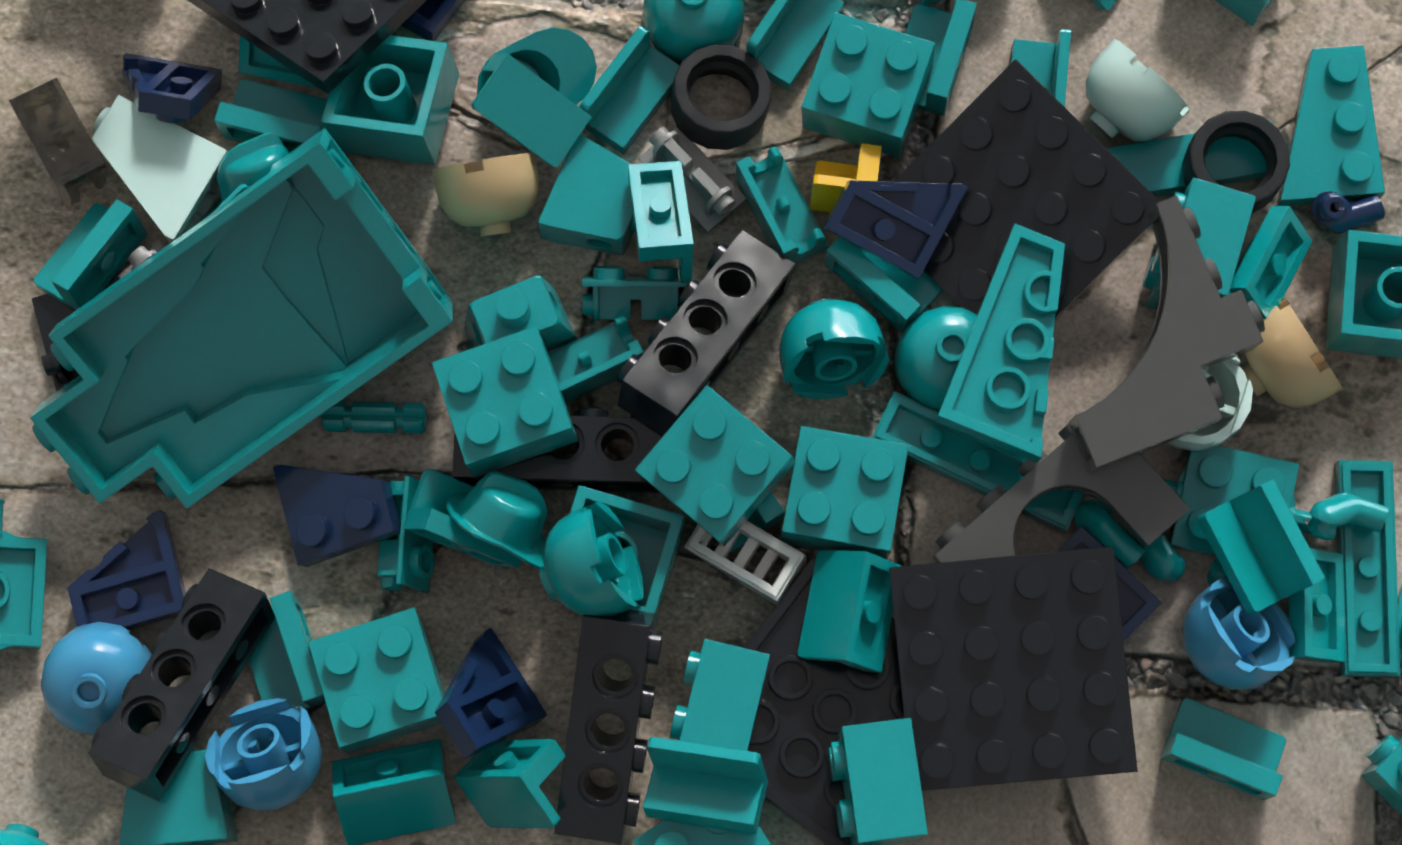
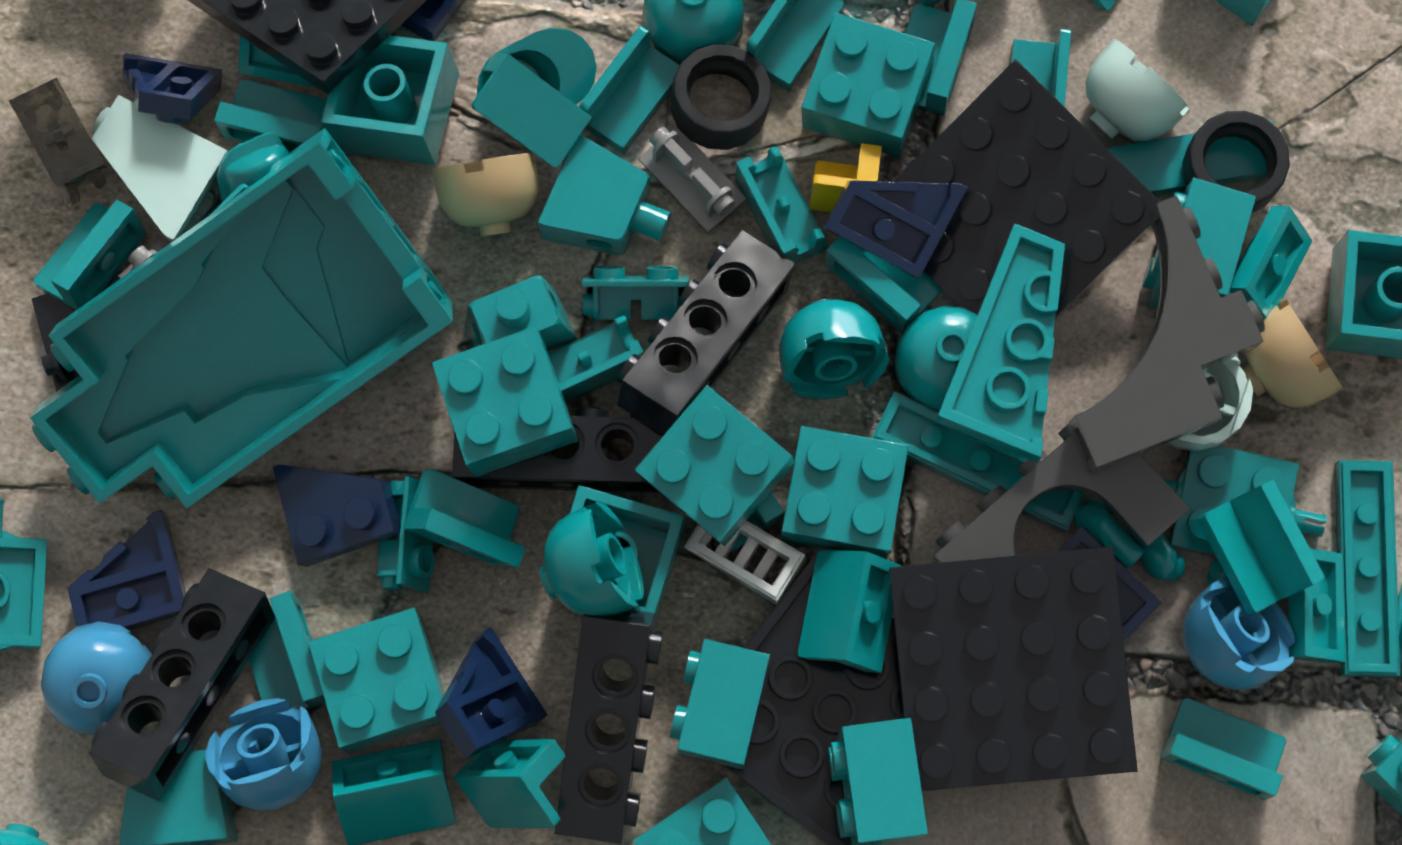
(376, 417): teal axle -> none
(504, 515): teal piece -> none
(661, 214): panel -> none
(705, 785): teal panel -> none
(1334, 131): teal wing -> none
(1341, 215): dark blue arm -> none
(1344, 509): teal arm -> none

